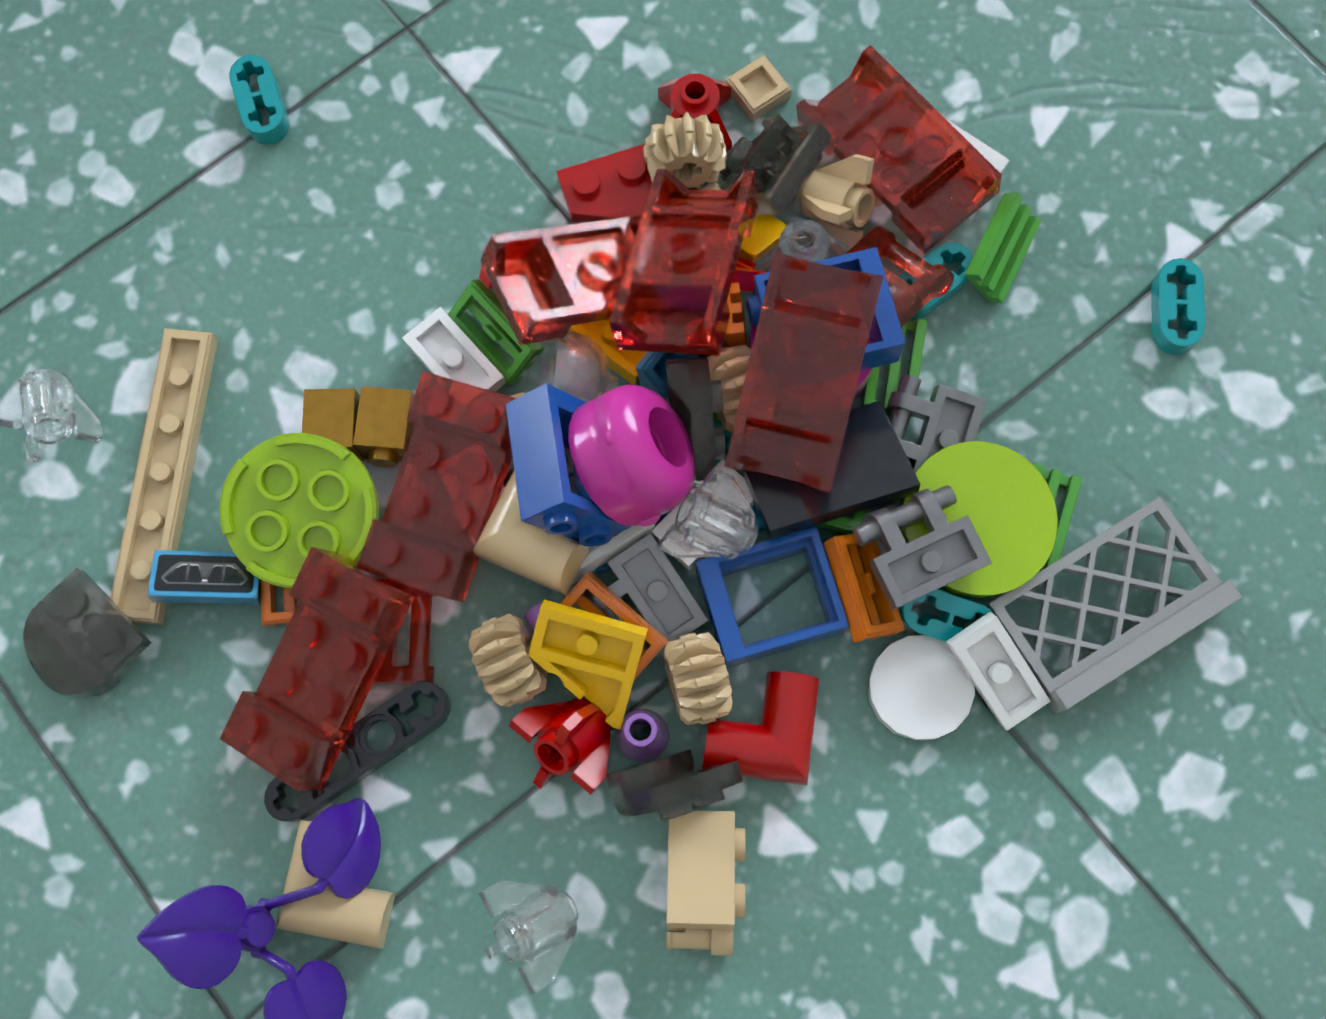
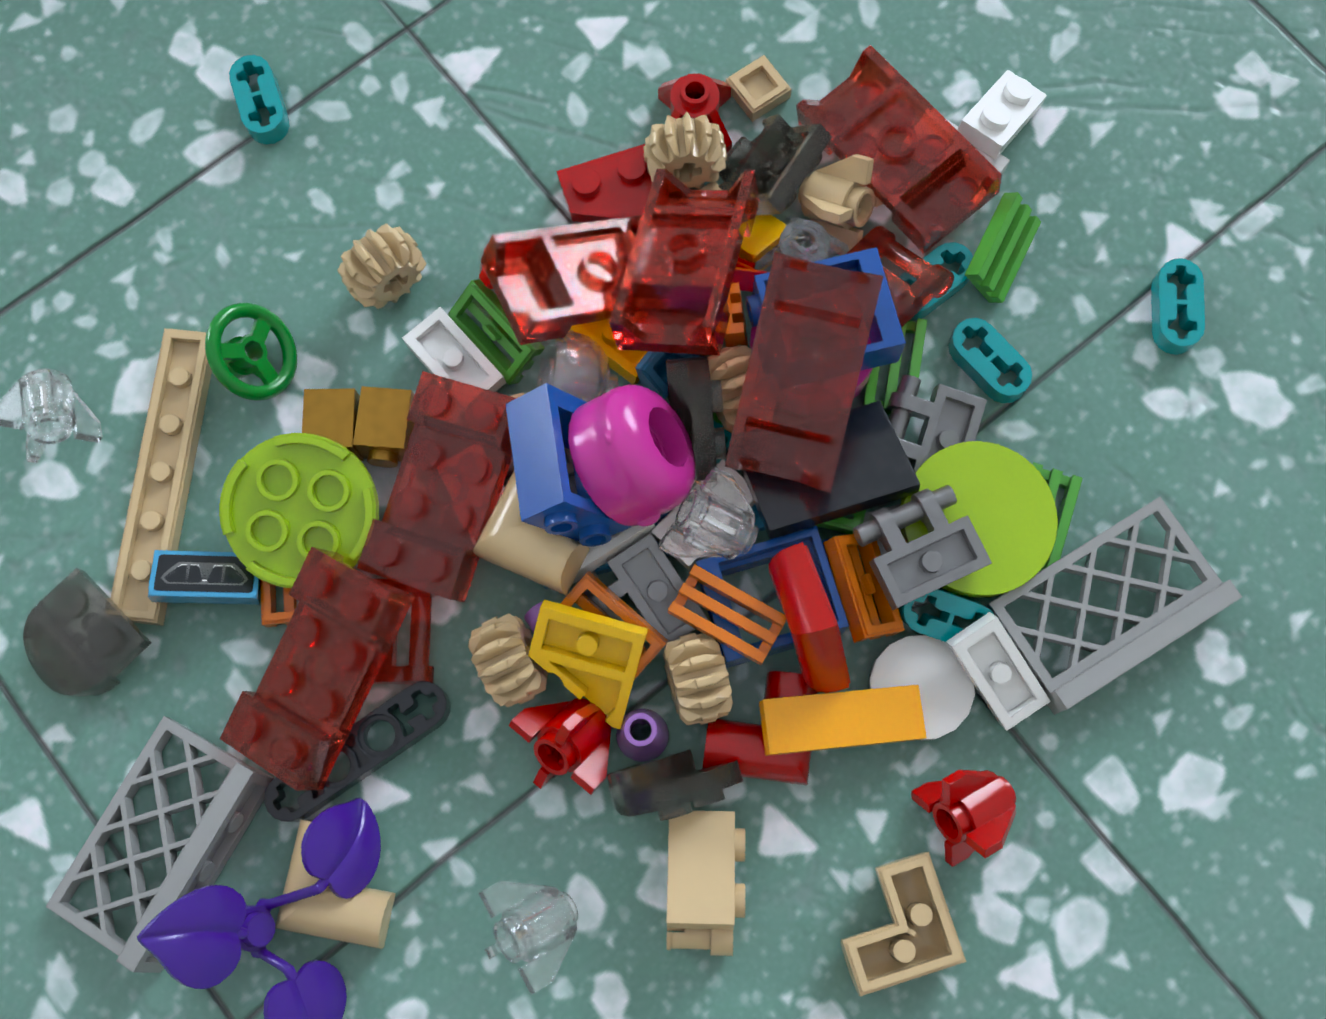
(201, 856): none -> light grey fence
(230, 360): none -> green piece
(381, 266): none -> tan gear
(688, 591): none -> orange tile
(810, 619): none -> red brick
(842, 719): none -> light orange tile
(917, 940): none -> tan brick
(970, 812): none -> red brick
(994, 357): none -> teal beam
(1001, 114): none -> white plate

